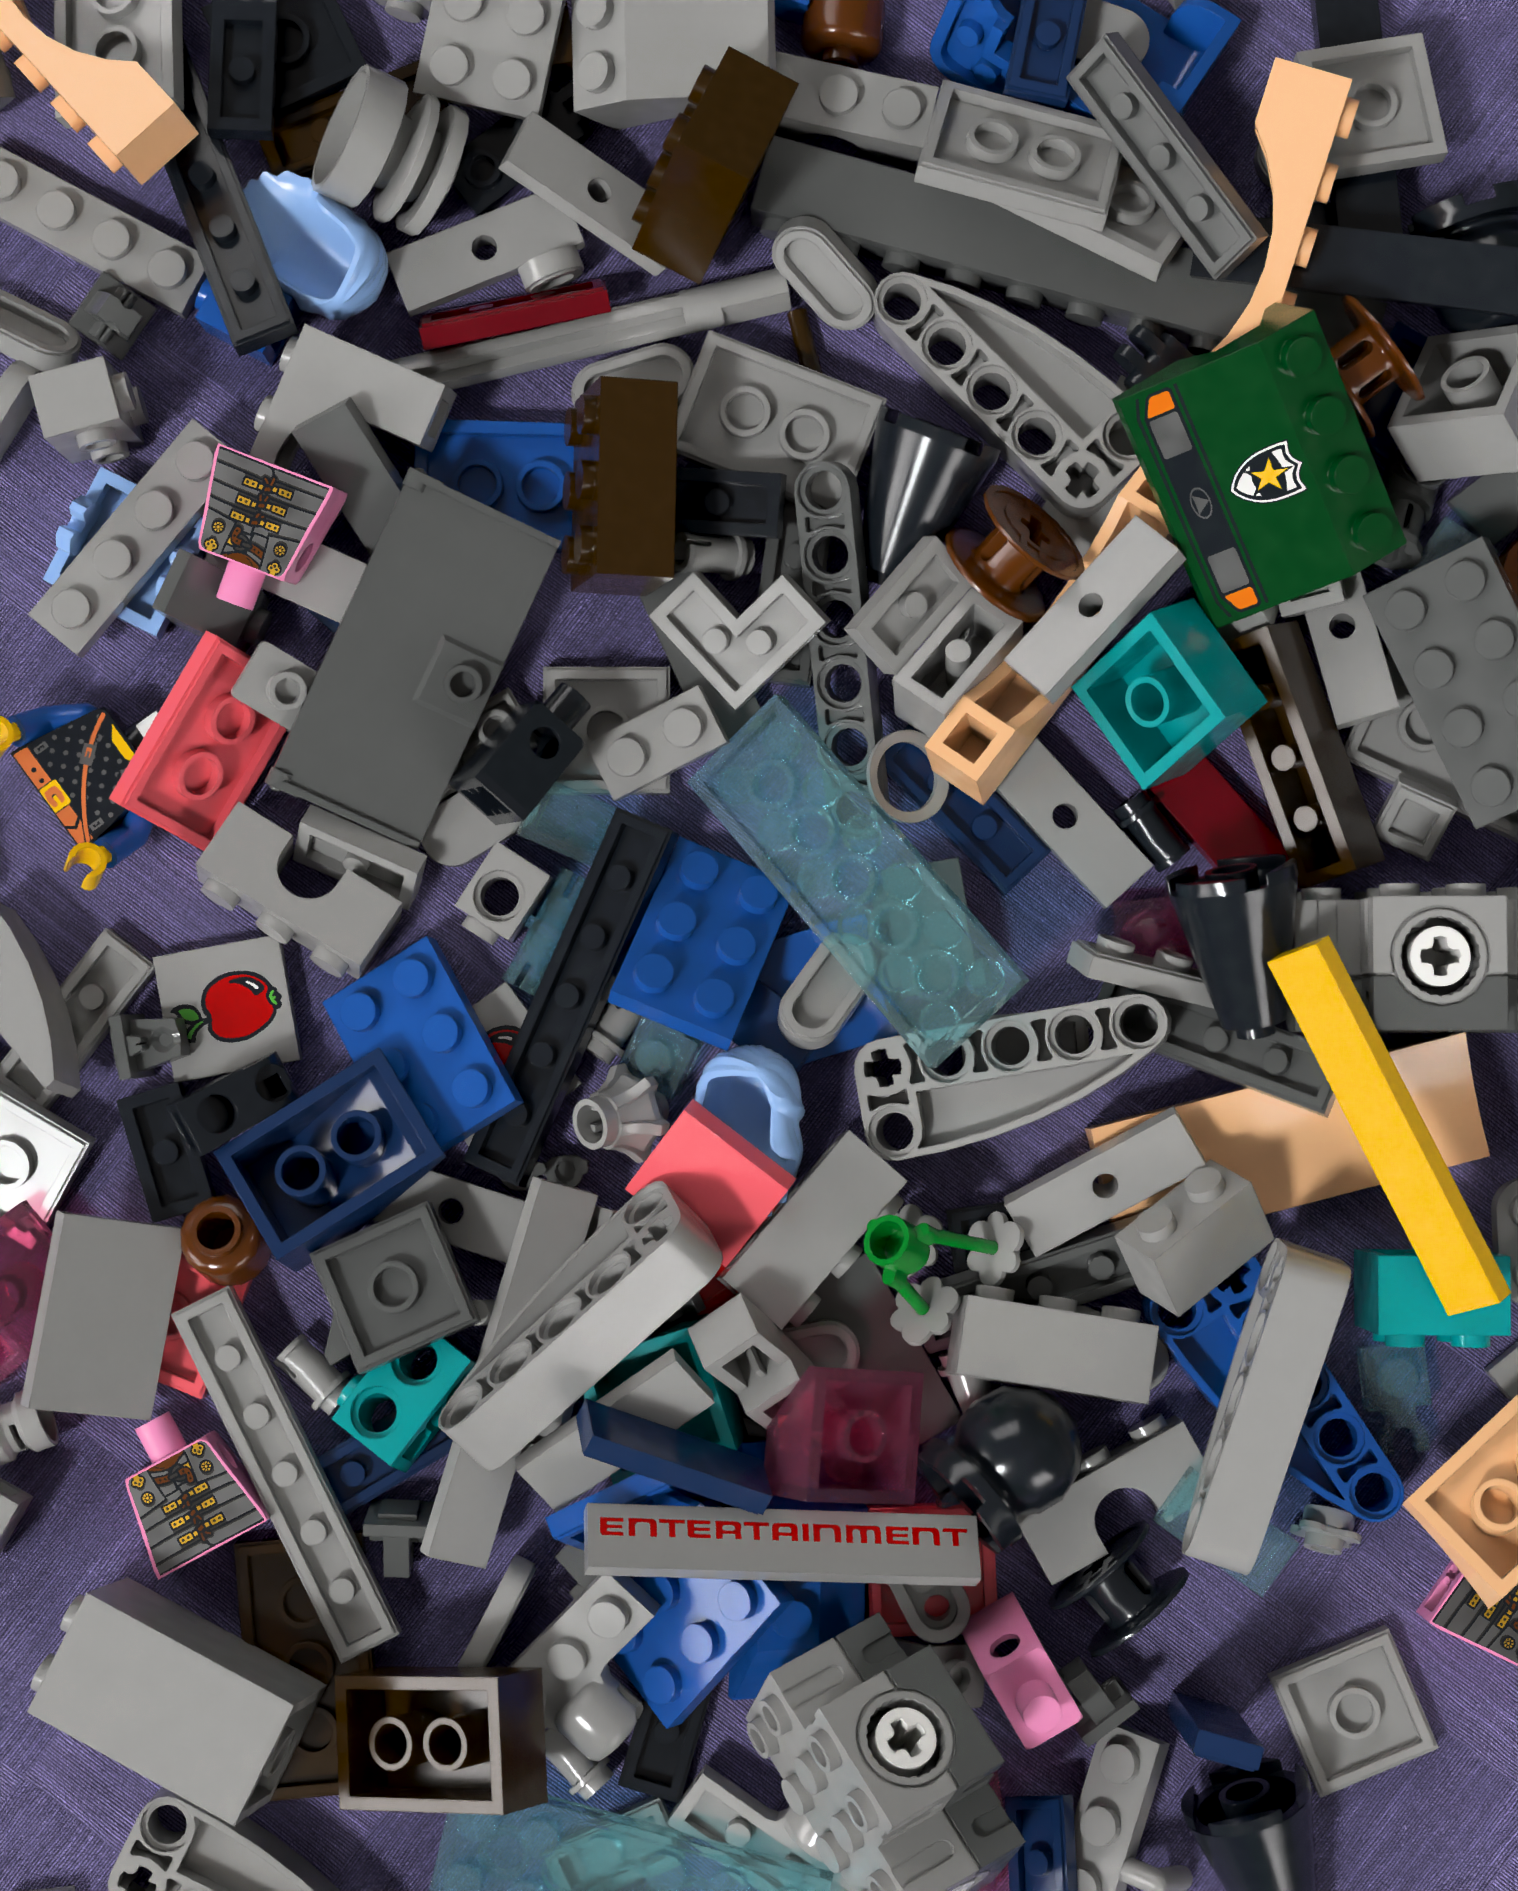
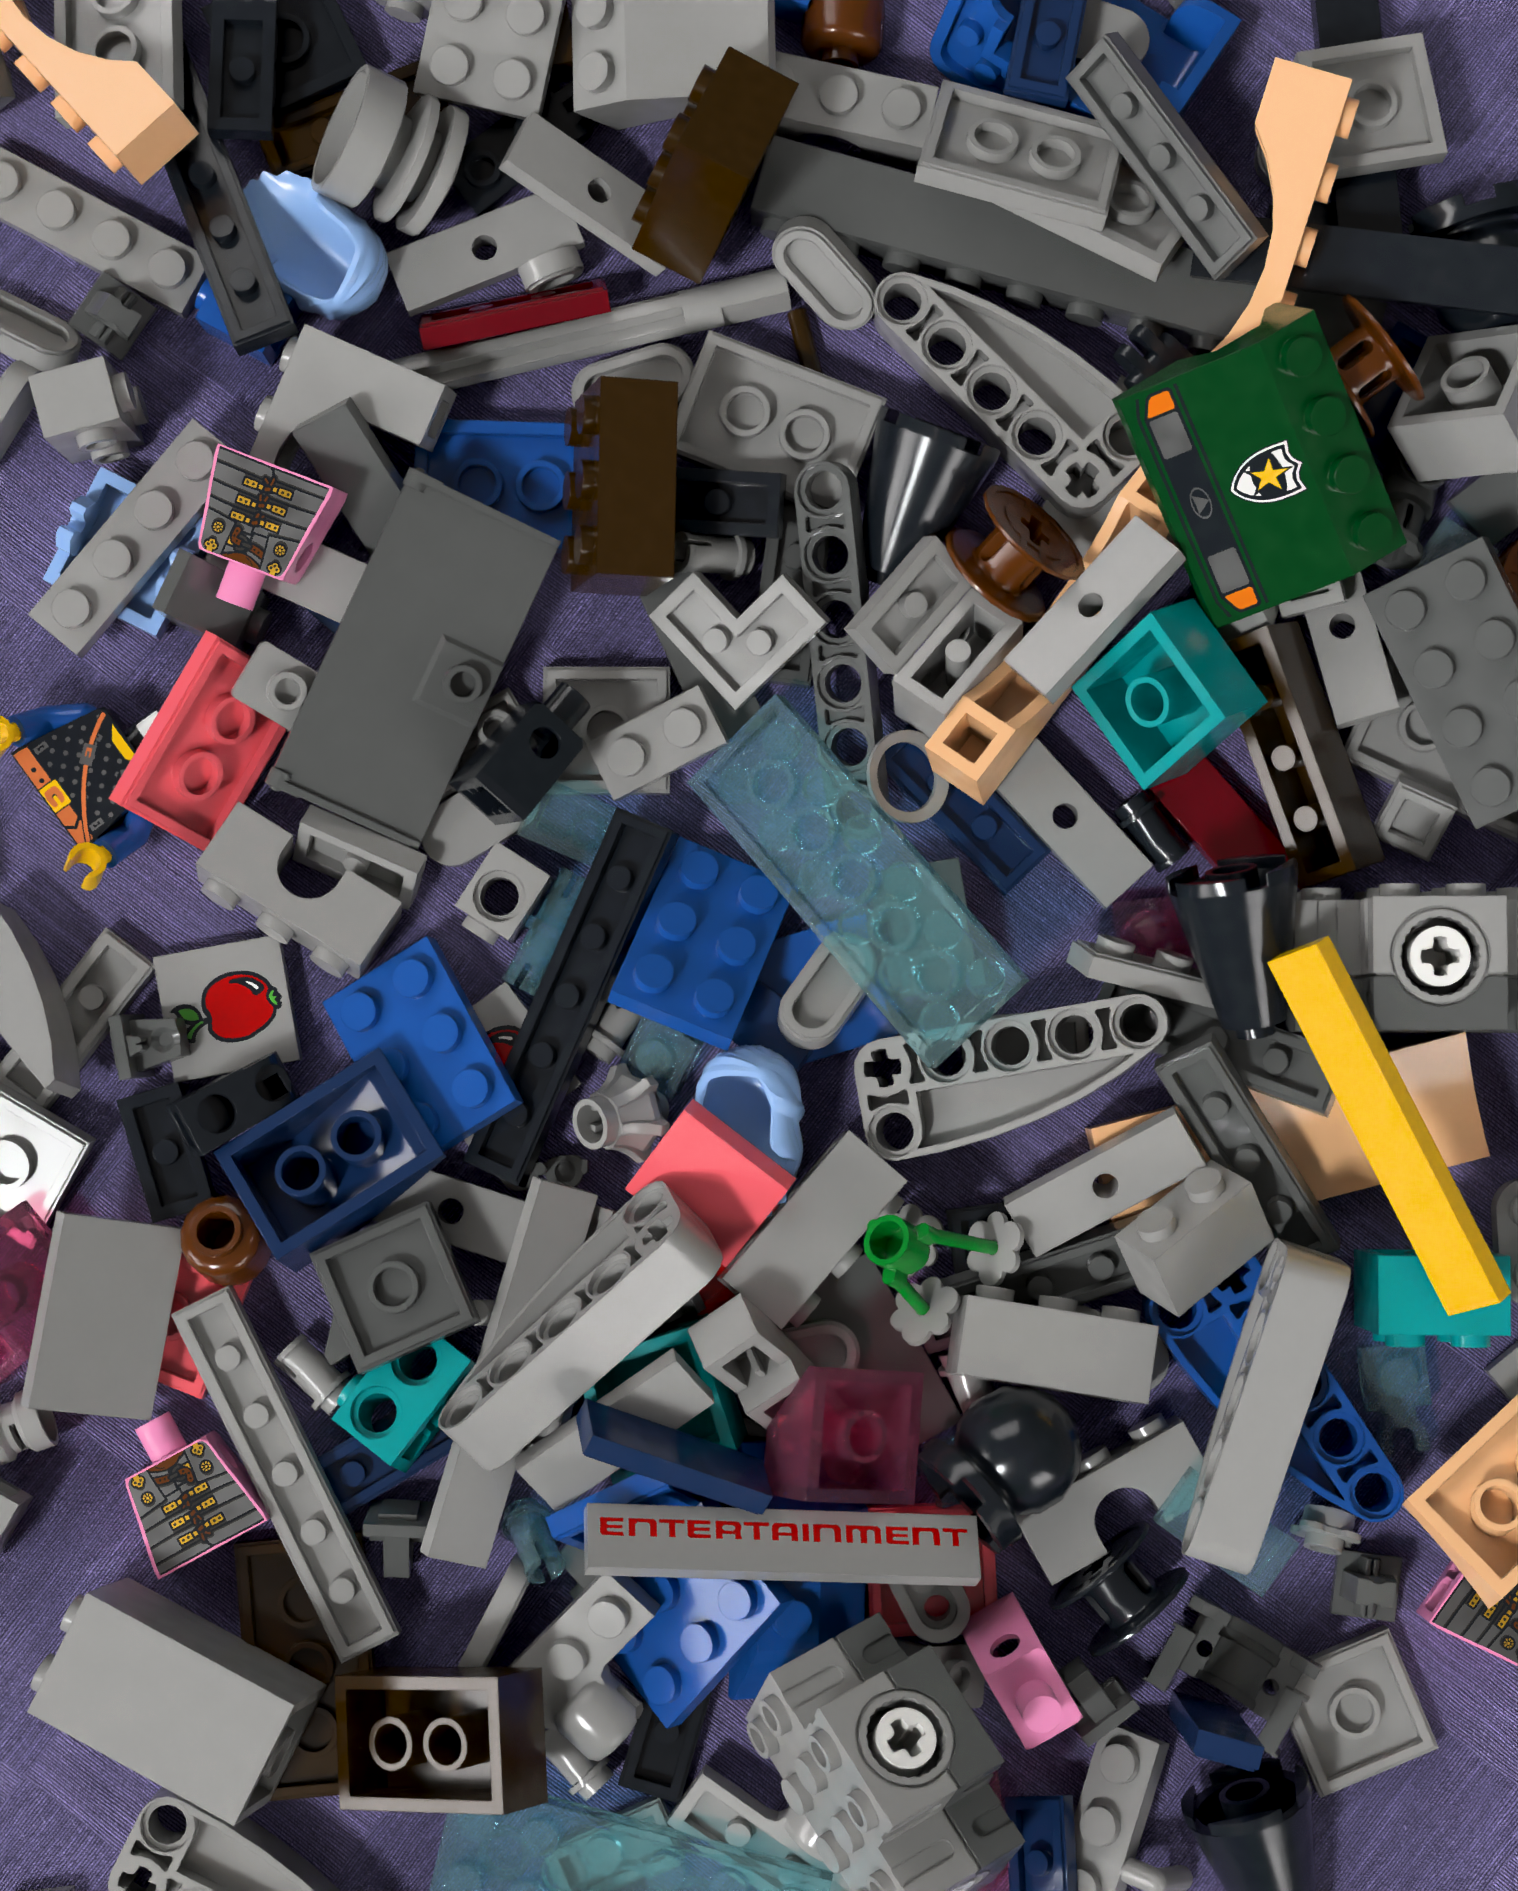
(528, 1530): none -> clear light blue pin
(1238, 1666): none -> dark grey piece
(1243, 1141): none -> dark grey tile
(1366, 1585): none -> dark grey brick

